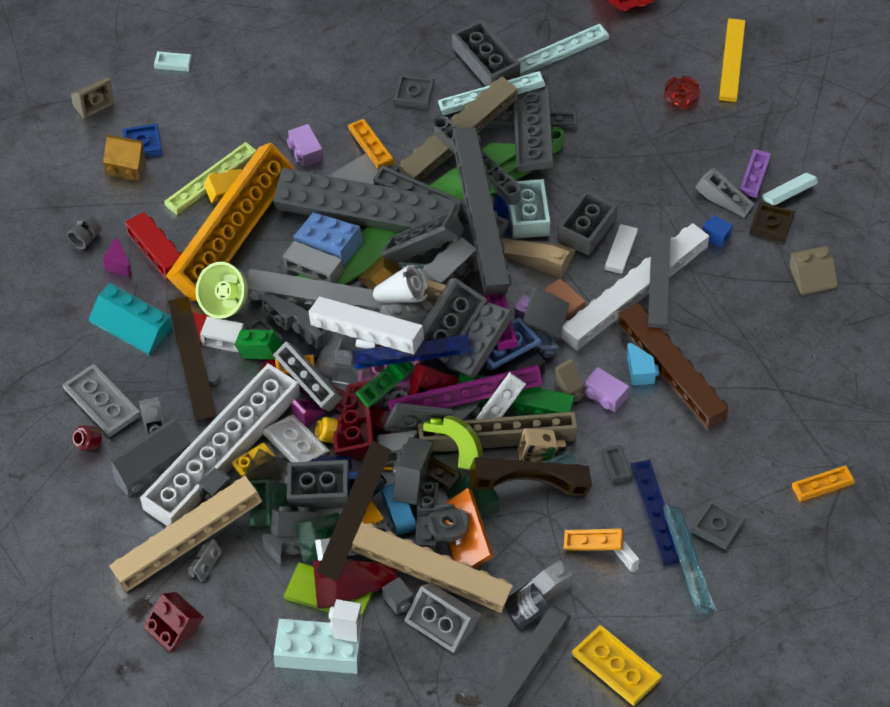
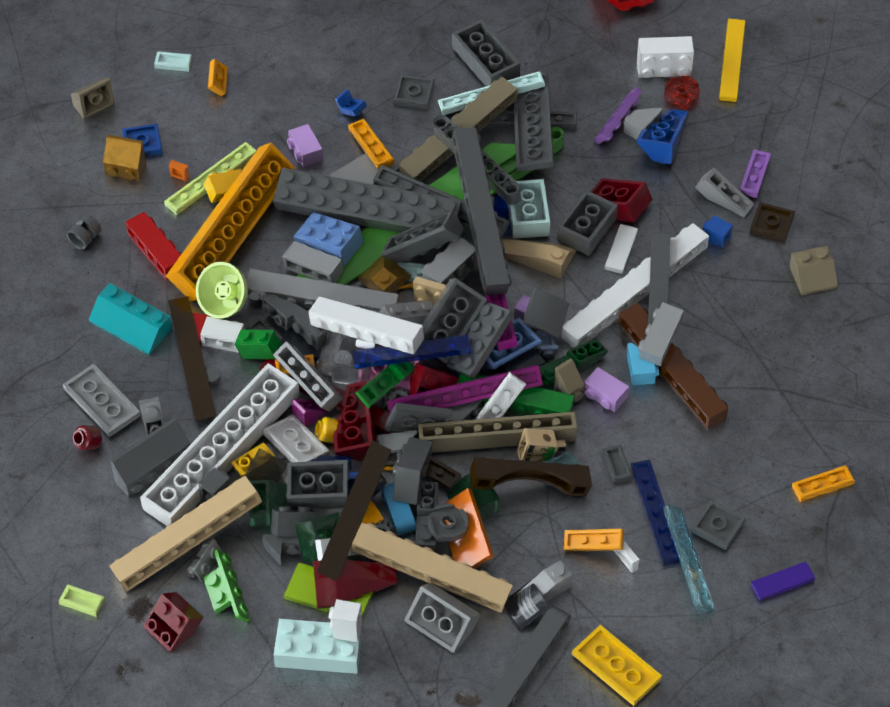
(81, 600): none -> yellowish green tile
(116, 260): magenta slope -> none
(179, 170): none -> orange tile
(218, 77): none -> light orange plate
(224, 589): none -> bright green bracket
(350, 105): none -> blue bracket
(398, 596): dark grey brick -> none
(402, 287): white cone -> none
(462, 433): lime arch -> none
(562, 49): light aqua tile -> none
(566, 293): nougat brick -> none
(582, 355): none -> dark green slope
(615, 120): none -> medium lavender plate
(630, 197): none -> dark red slope
(641, 120): none -> light grey slope
(660, 333): none -> light grey brick
(663, 137): none -> blue wedge
(665, 57): none -> white brick
(782, 581): none -> dark purple tile
(790, 188): light aqua tile -> none

